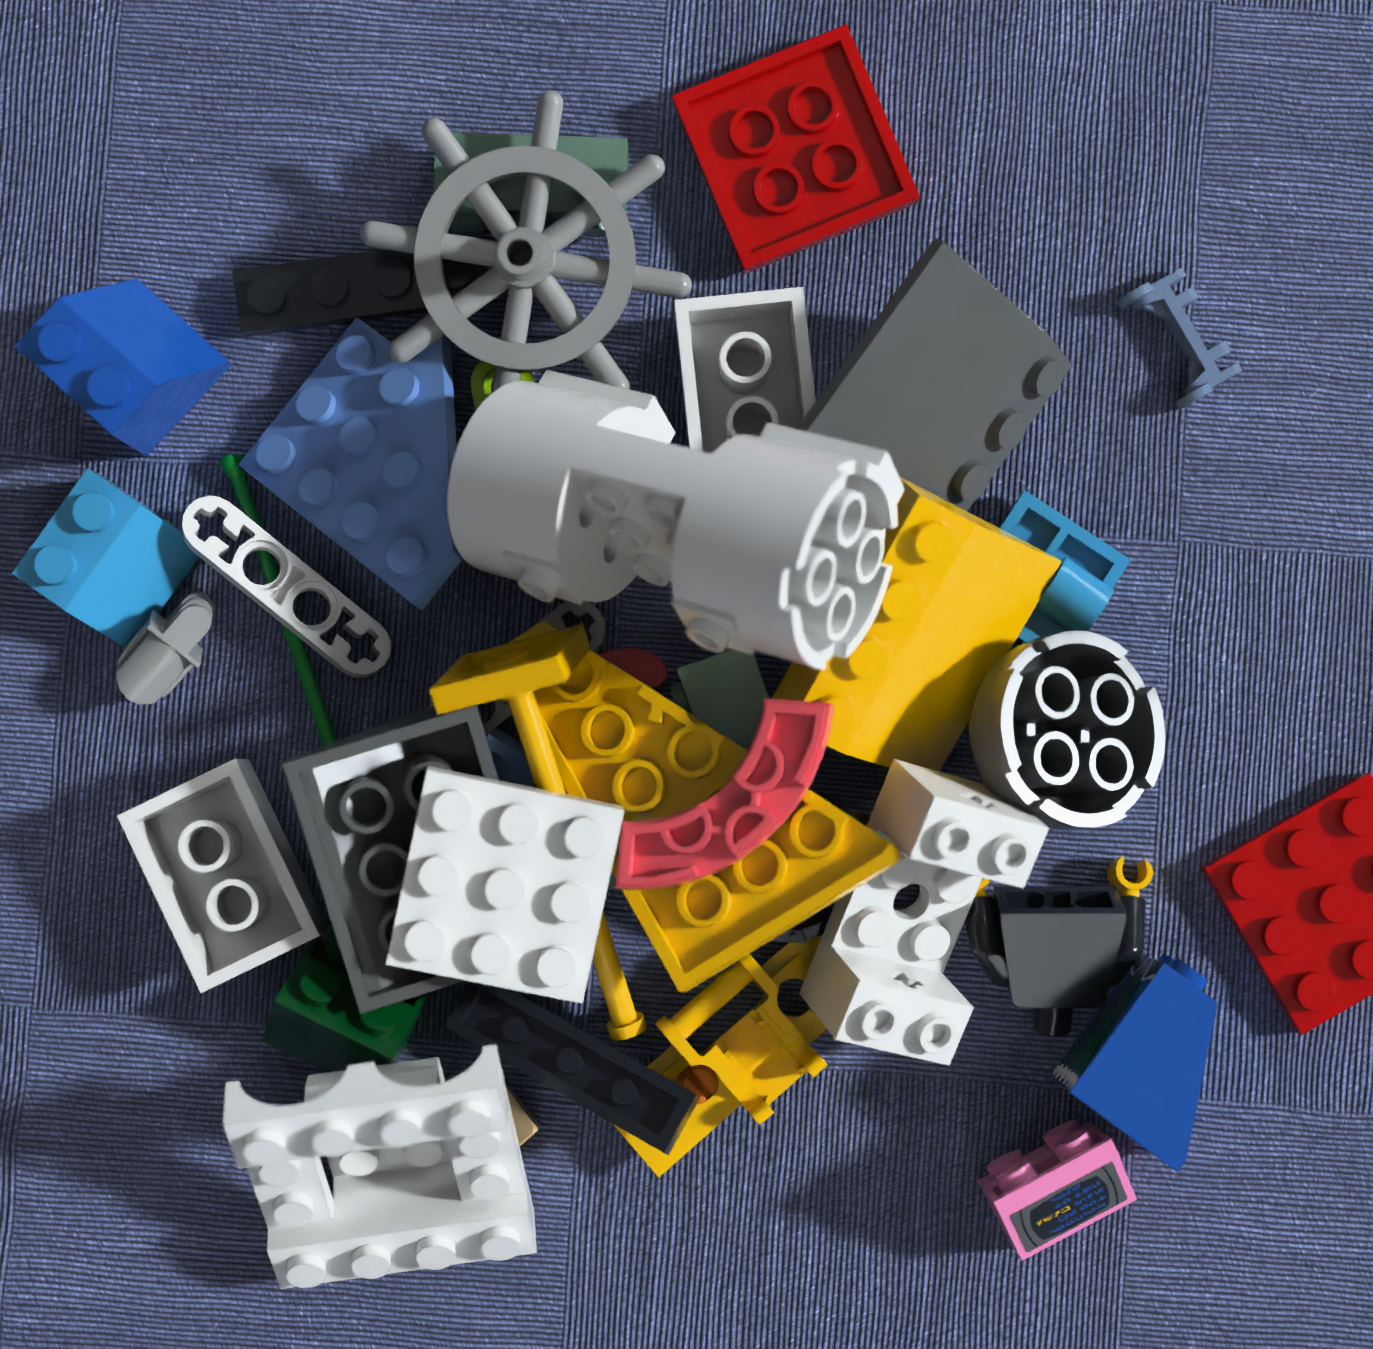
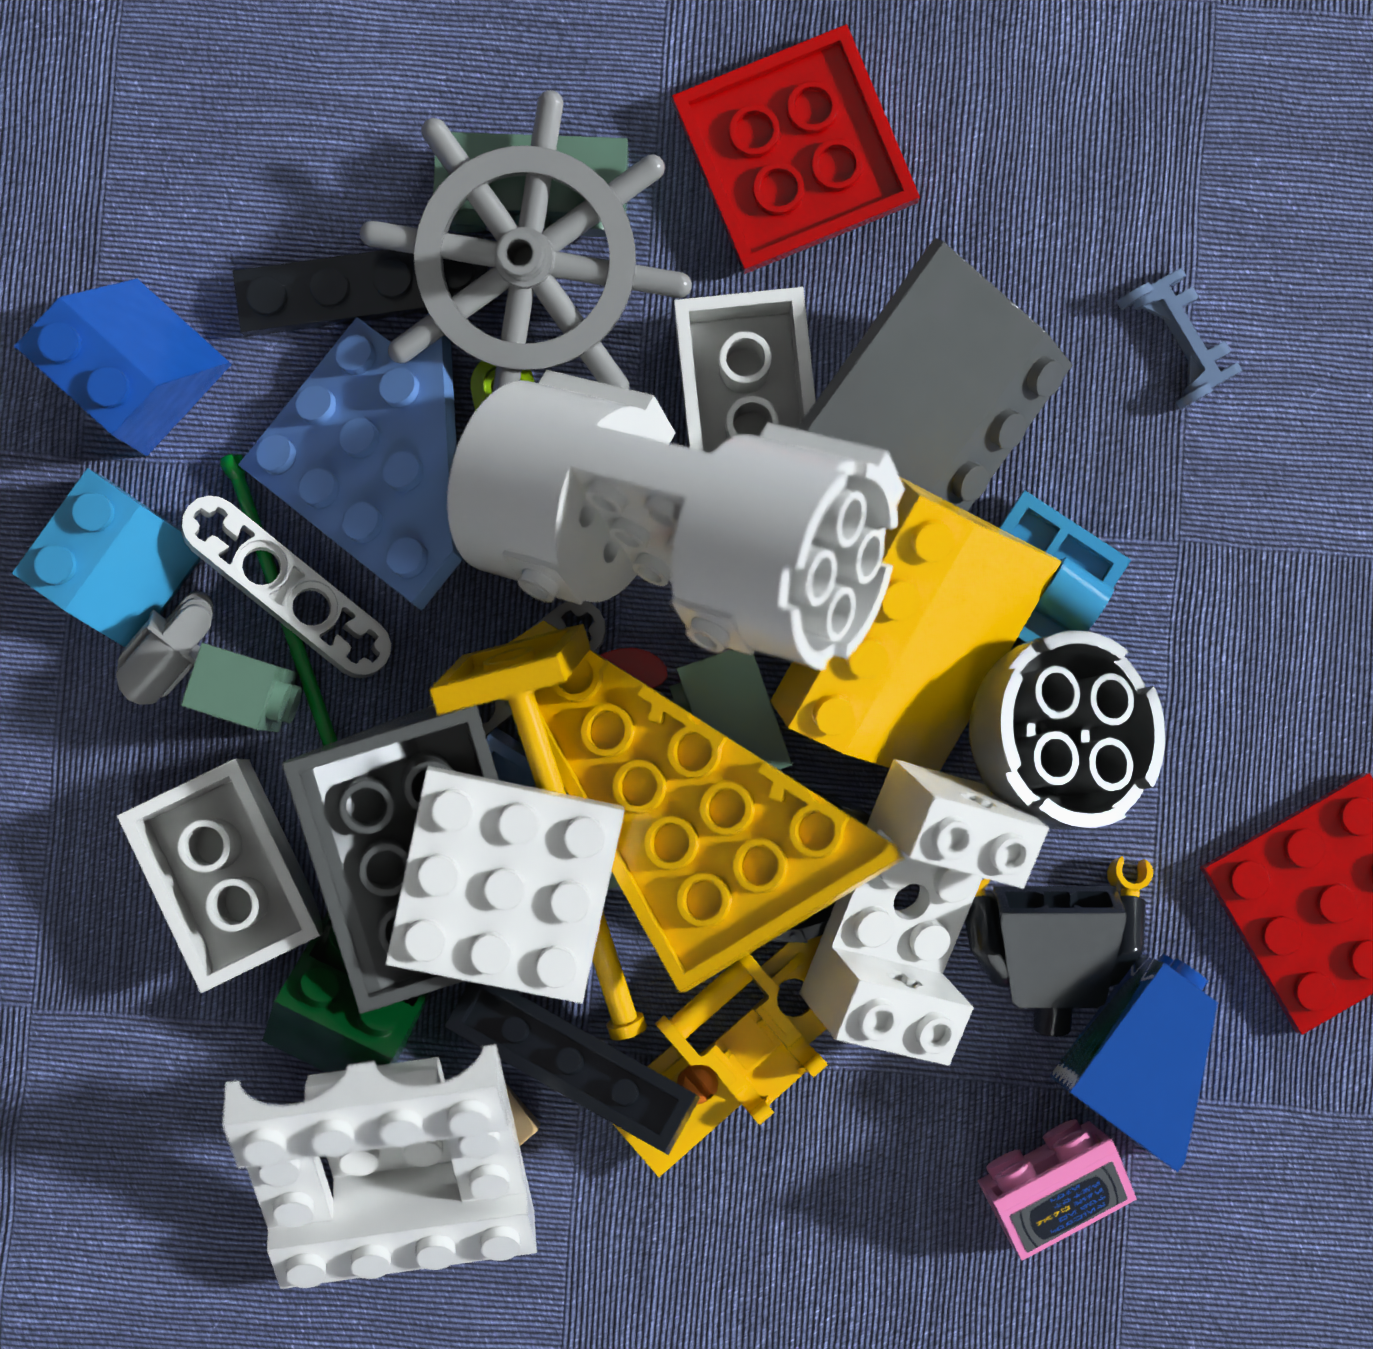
(242, 689): none -> sand green brick
(740, 814): coral tile -> none

